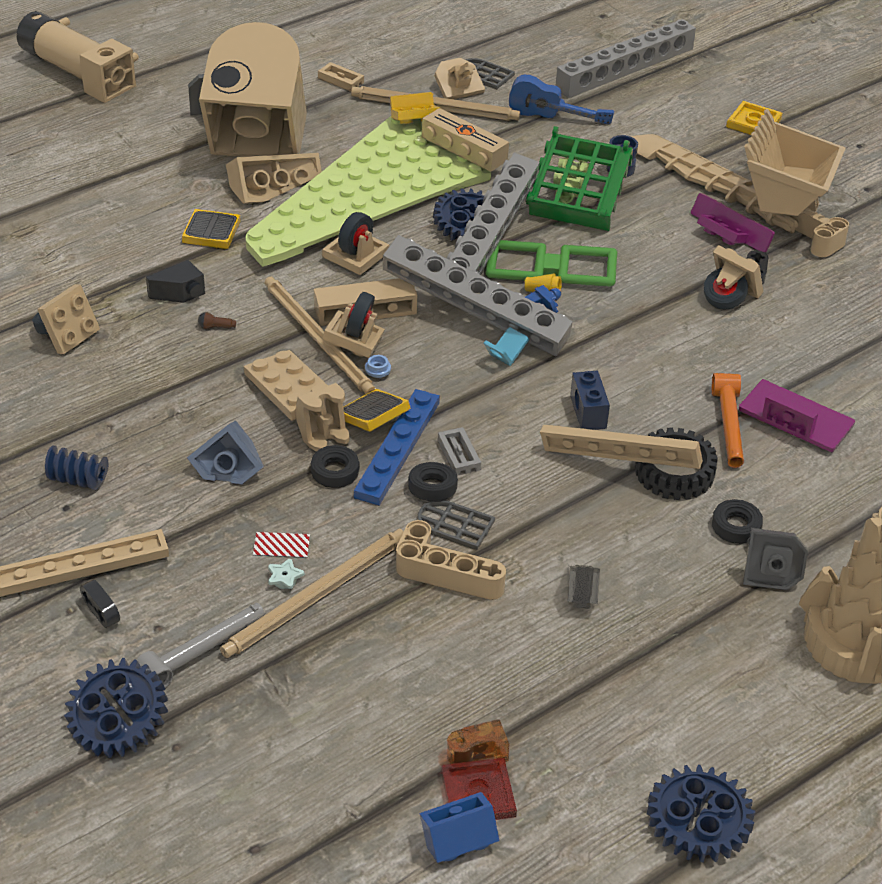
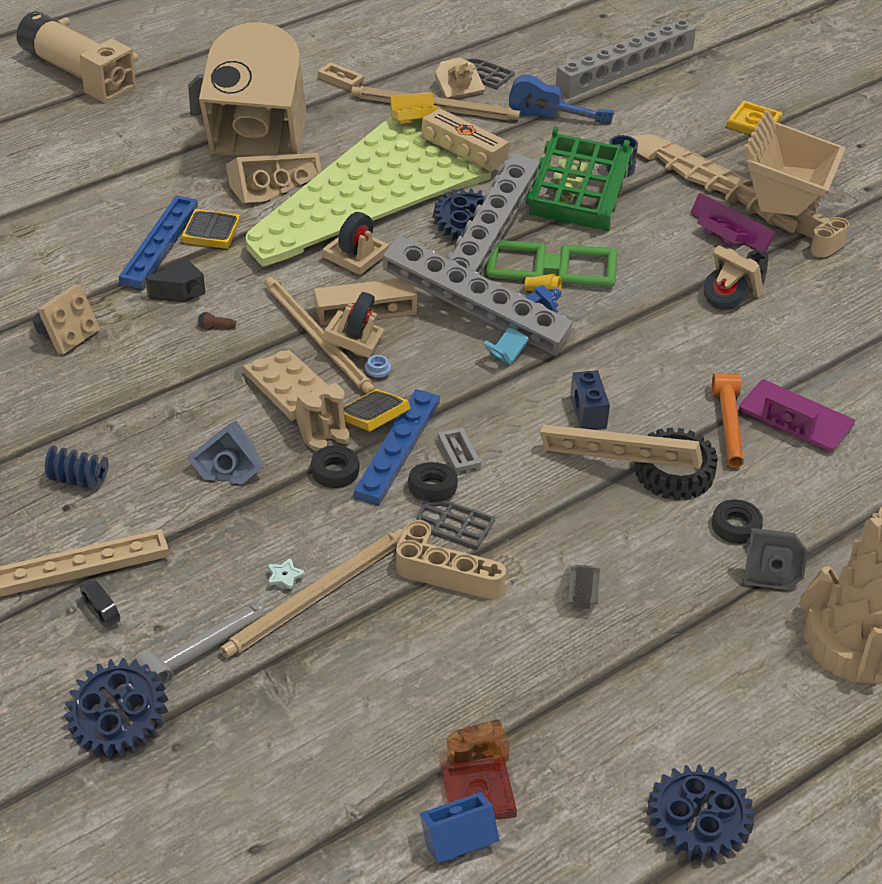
(158, 242): none -> blue plate
(281, 544): sticker -> none

